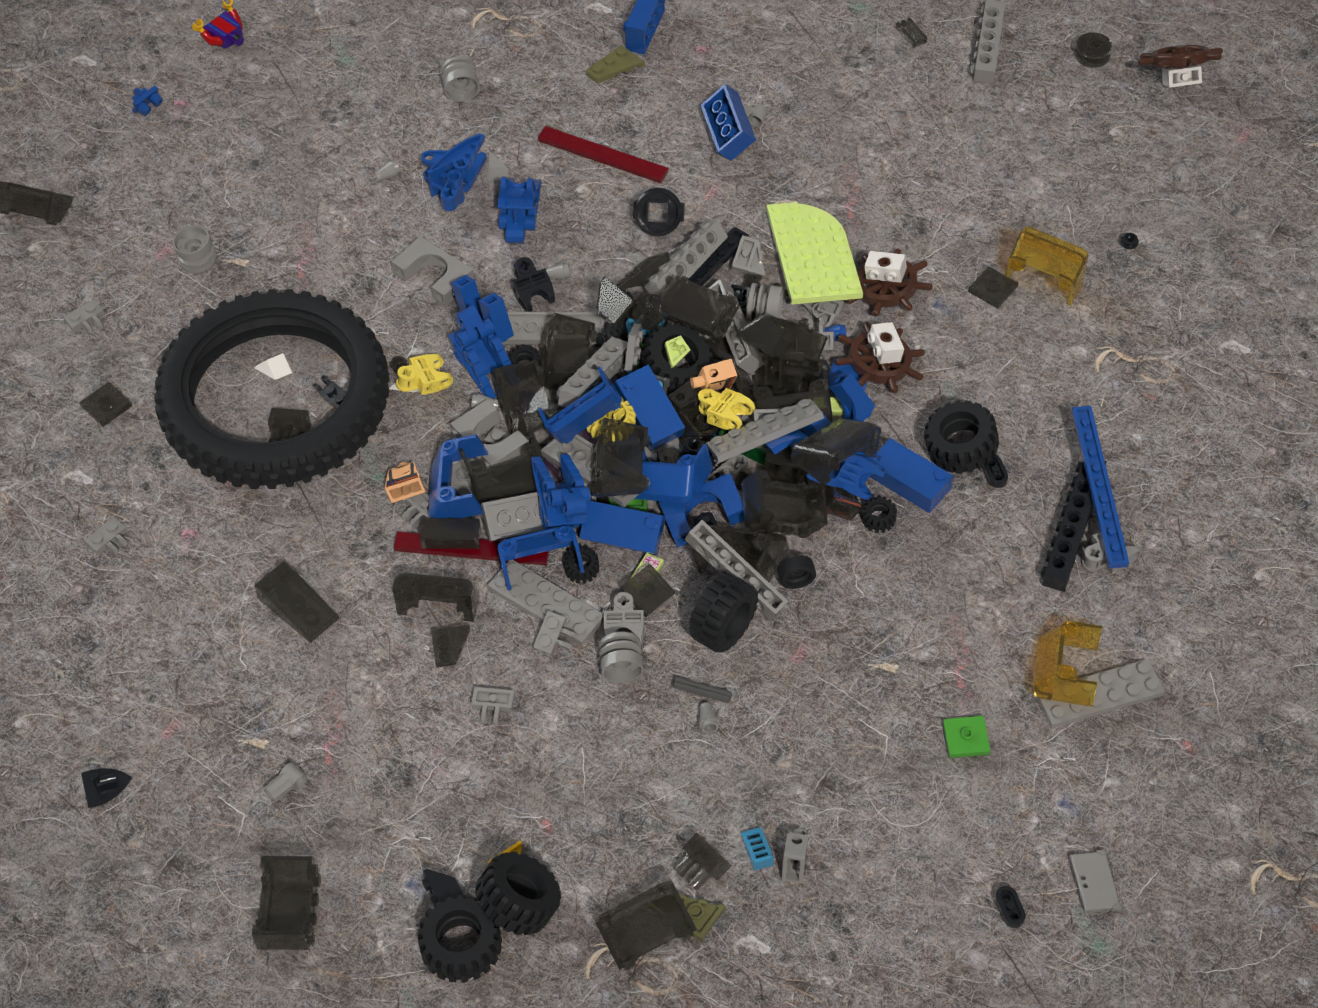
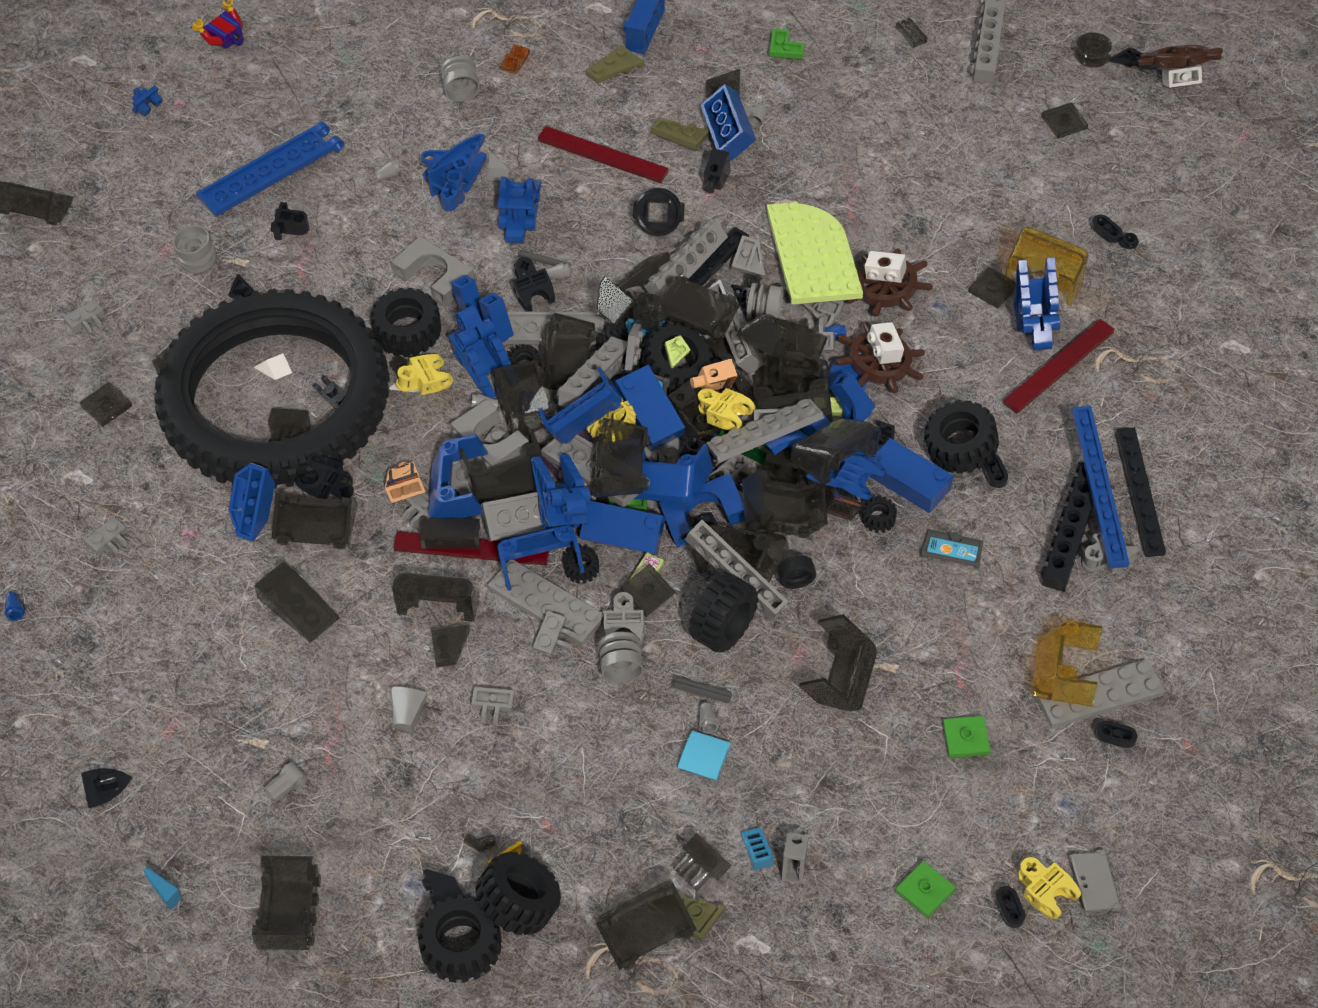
(13, 608): none -> blue cone
(160, 364): none -> clear smoke plate
(166, 891): none -> dark azure slope
(240, 287): none -> black piece
(251, 500): none -> blue wedge
(268, 169): none -> blue hinge
(289, 222): none -> black pin
(313, 520): none -> clear smoke windscreen
(327, 478): none -> black piece
(400, 305): none -> black tyre
(407, 707): none -> light grey slope
(480, 844): none -> clear smoke arm
(516, 59): none -> clear orange slope
(539, 258): none -> dark grey bar
(685, 135): none -> olive wing
(704, 755): none -> medium azure slope
(716, 170): none -> black torso
(731, 79): none -> clear smoke wing
(782, 48): none -> bright green plate
(850, 669): none -> clear smoke windscreen
(887, 431): none -> black piece
(925, 889): none -> bright green plate
(940, 546): none -> door
(1037, 304): none -> blue piece
(1045, 884): none -> light yellow piece
(1058, 366): none -> dark red tile
(1064, 120): none -> clear smoke plate
(1107, 228): none -> black plate
(1116, 734): none -> black plate
(1128, 57): none -> black piece
(1140, 492): none -> black plate

